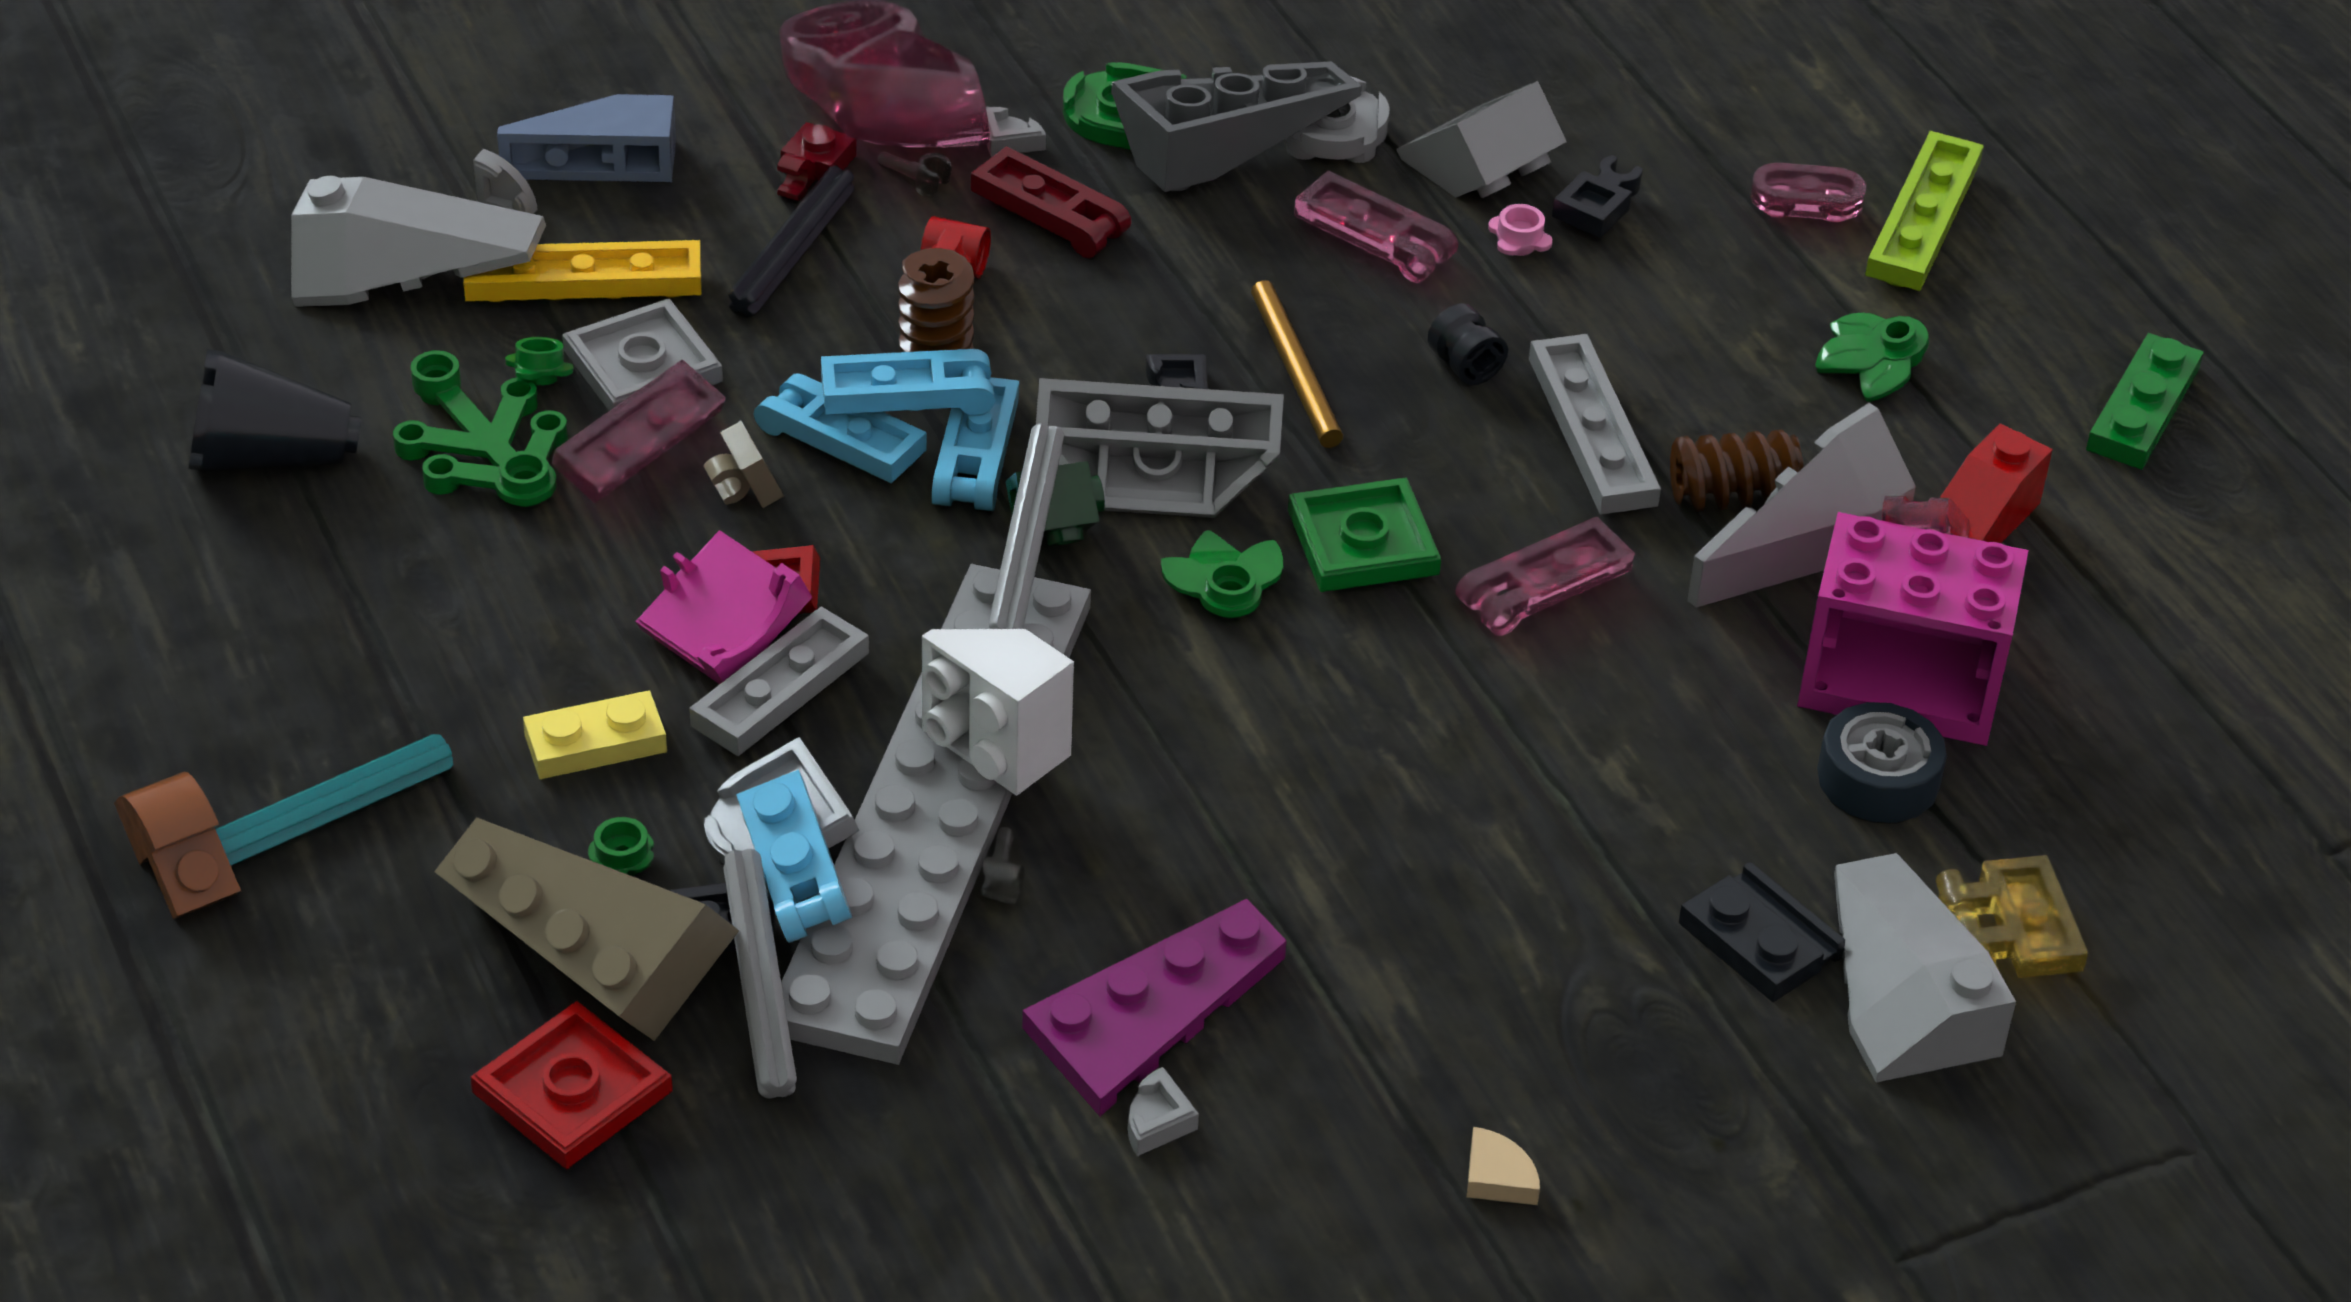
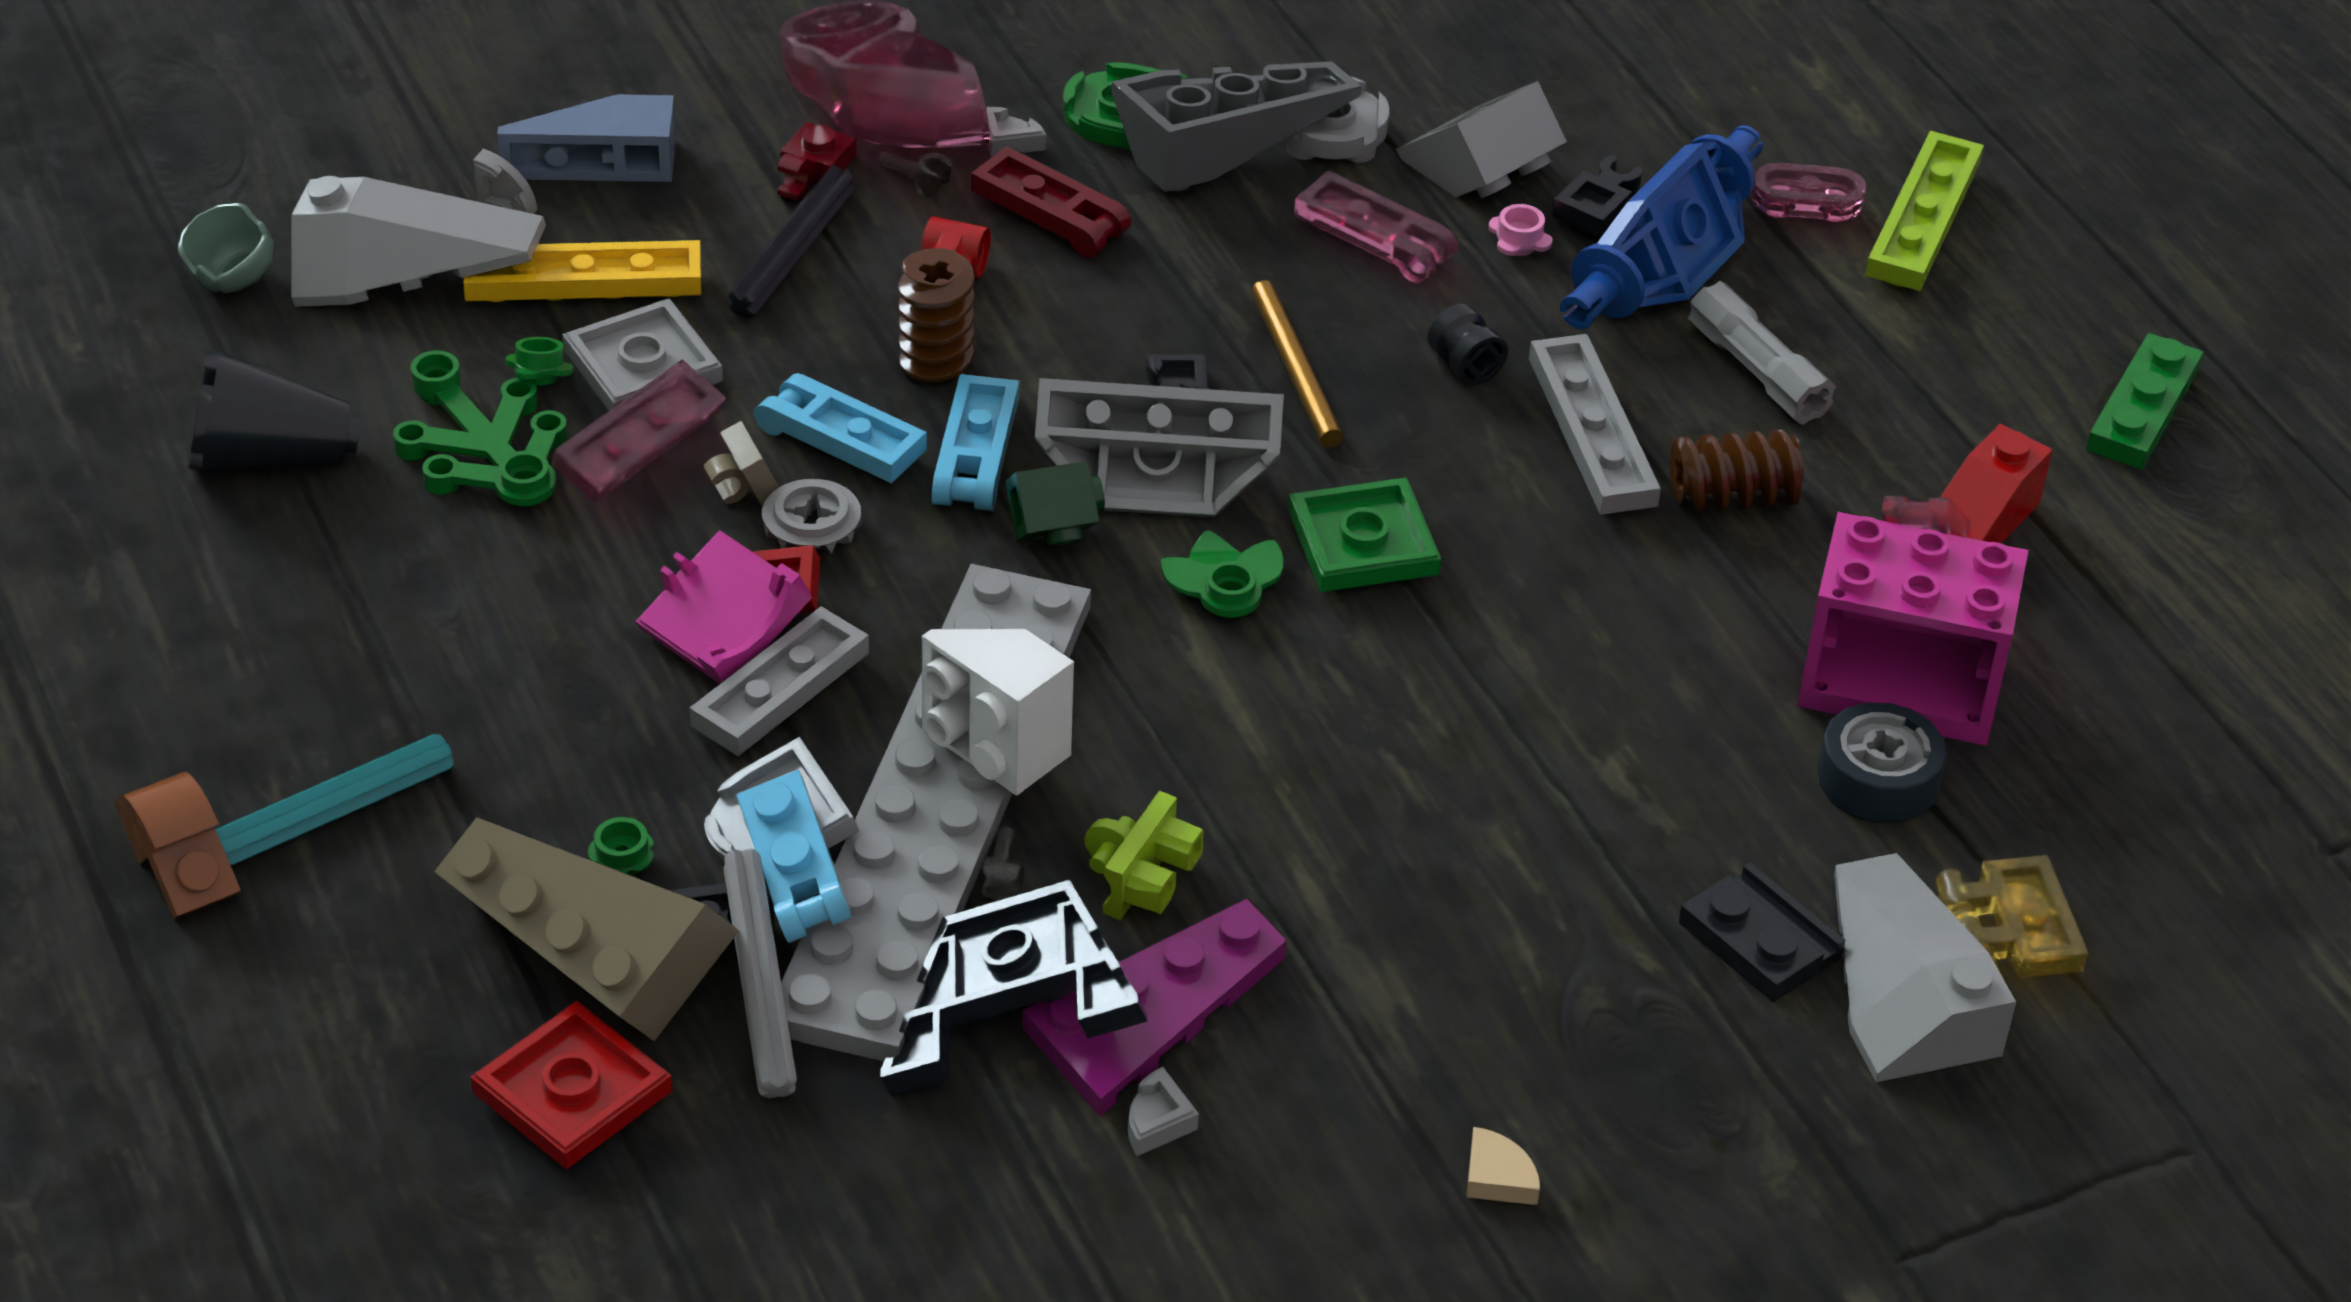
(226, 248): none -> sand green hair
(594, 734): light yellow plate -> none
(791, 505): none -> light grey gear
(908, 382): medium azure plate -> none
(1003, 960): none -> black wing
(1027, 528): light grey axle -> none
(1133, 851): none -> lime hips
(1544, 574): clear pink plate -> none
(1668, 232): none -> blue plate
(1786, 376): none -> light grey axle
(1796, 524): light grey wedge -> none
(1875, 349): green plate -> none

